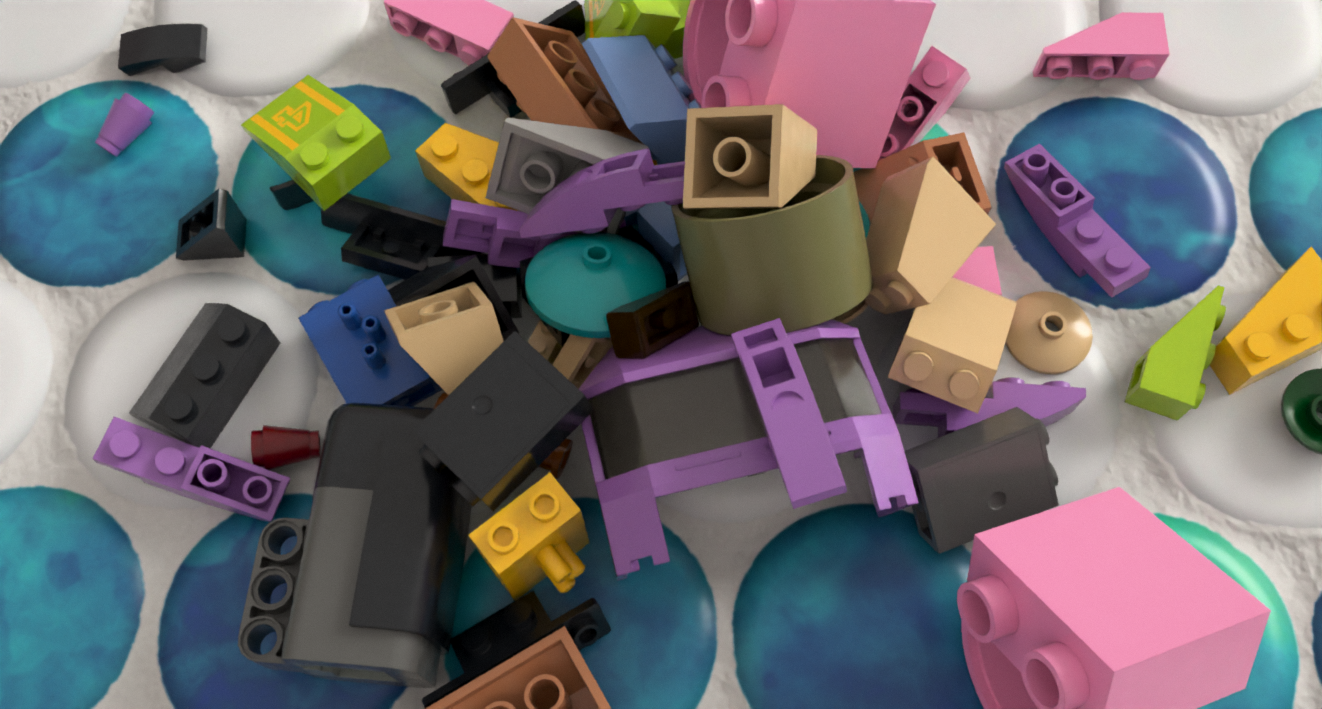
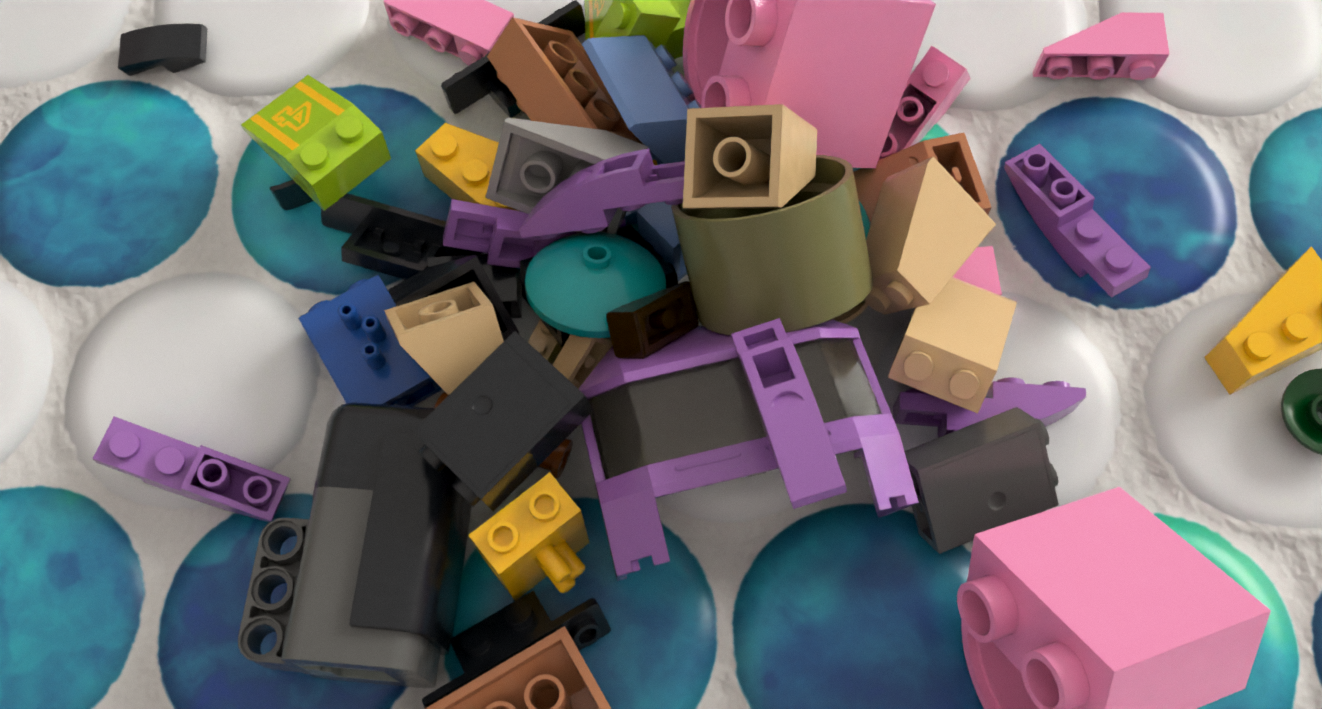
(123, 124): medium lavender cone -> none
(207, 375): black slope -> none
(212, 230): black slope -> none
(283, 446): dark red cone -> none
(1043, 349): tan dish -> none
(1171, 370): lime slope -> none

